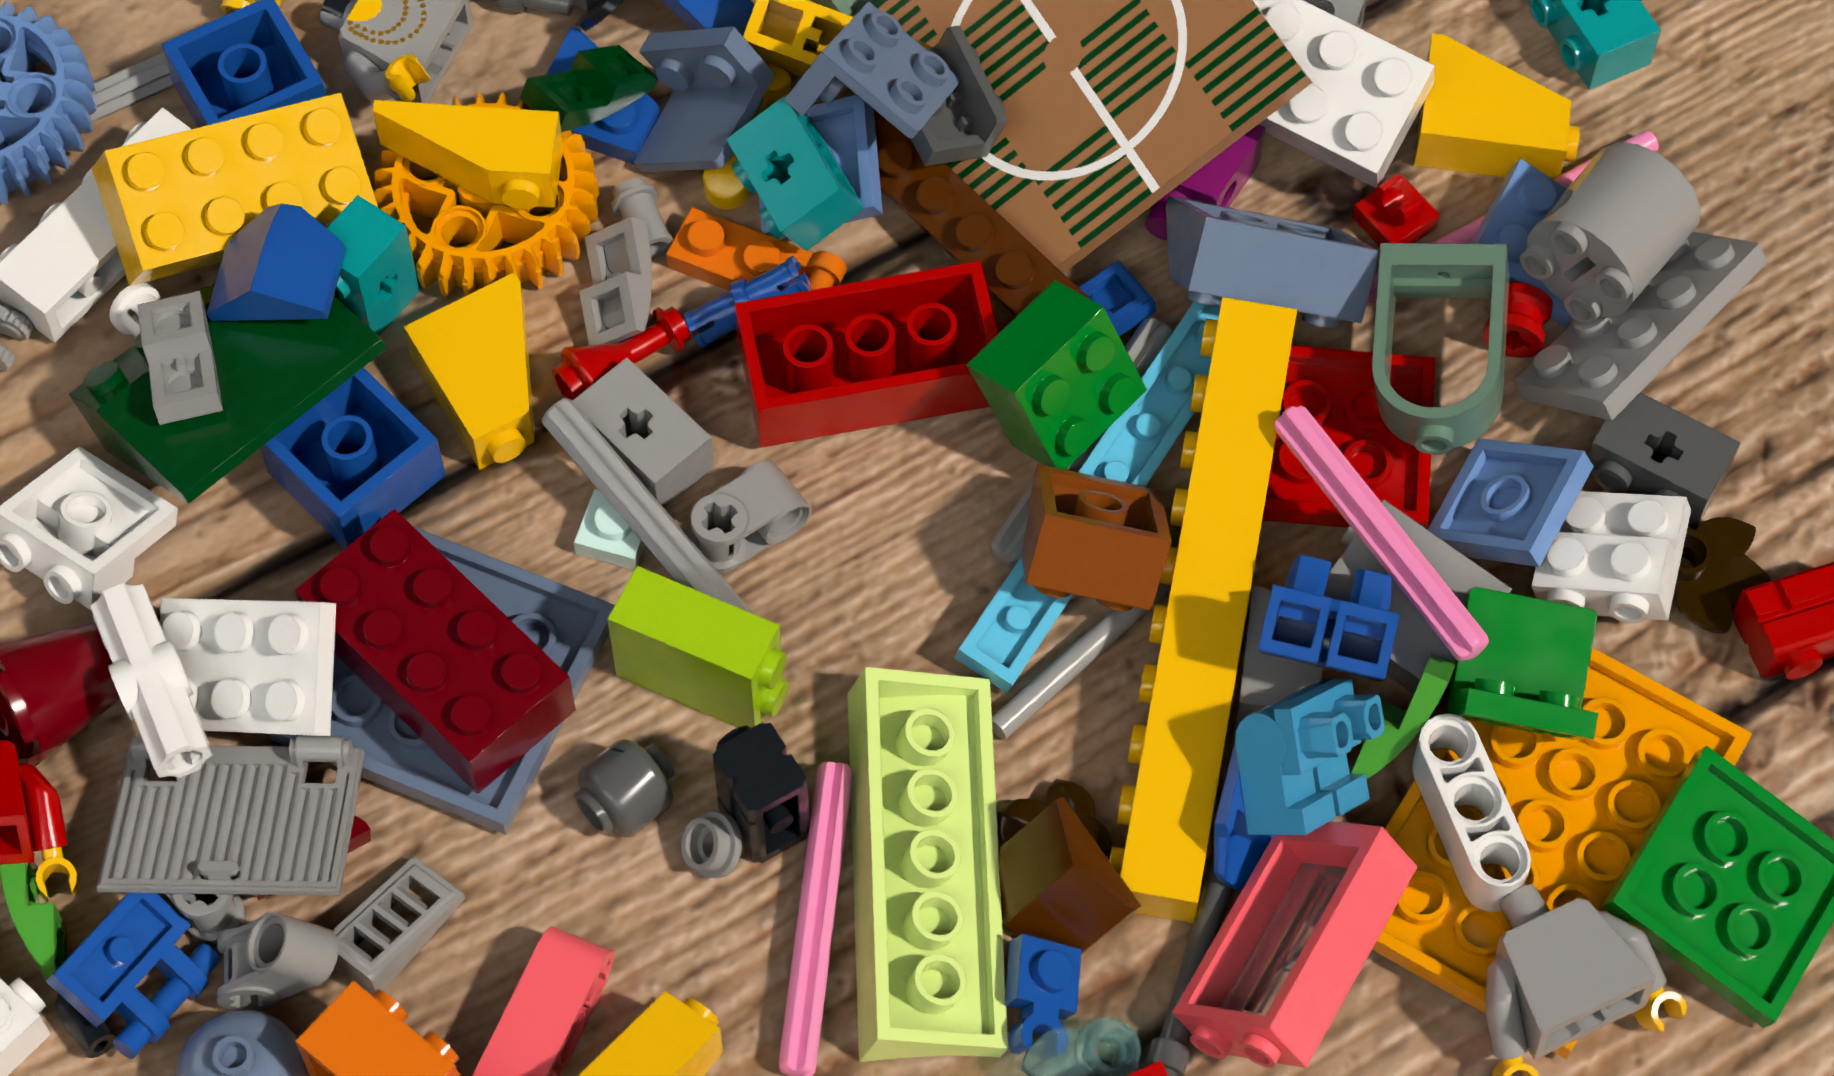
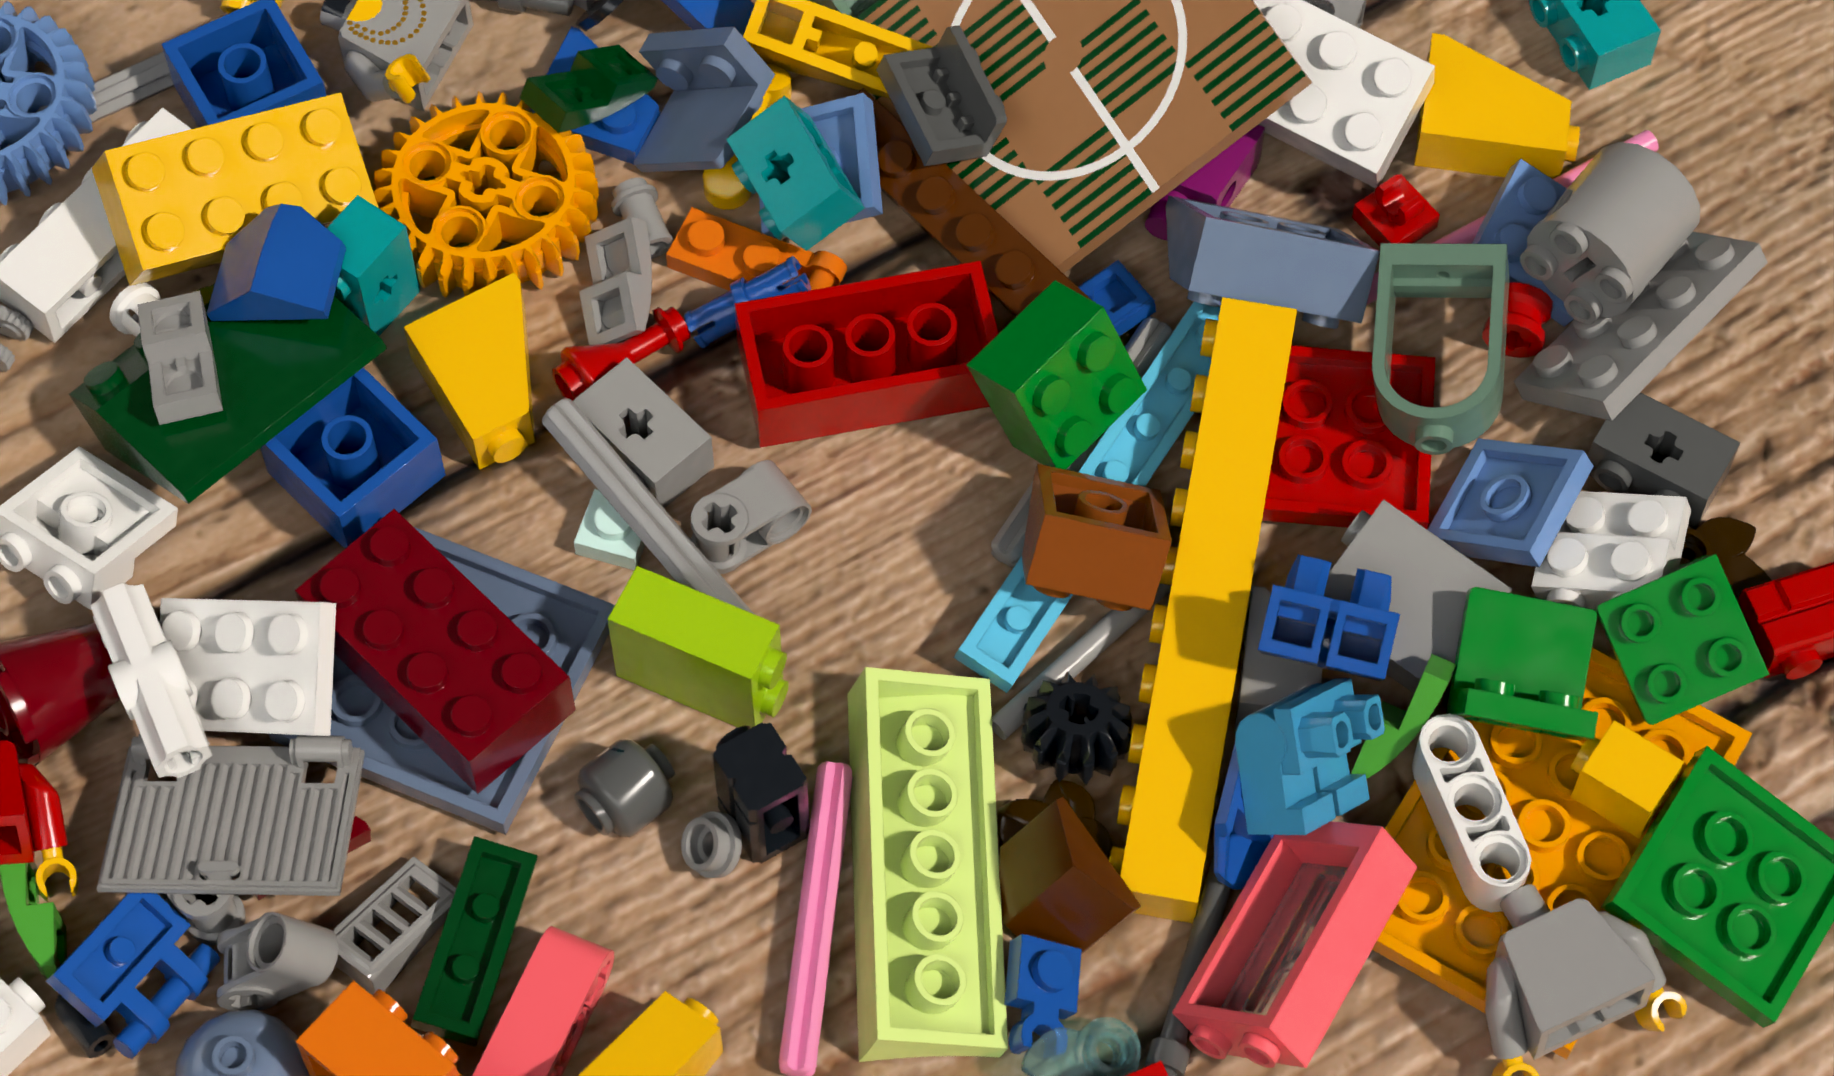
(474, 941): none -> dark green plate
(487, 150): yellow slope -> none
(882, 69): sand blue bracket -> none
(1076, 728): none -> black gear
(1381, 534): bright pink axle -> none
(1624, 777): none -> yellow brick
(1681, 639): none -> green bracket

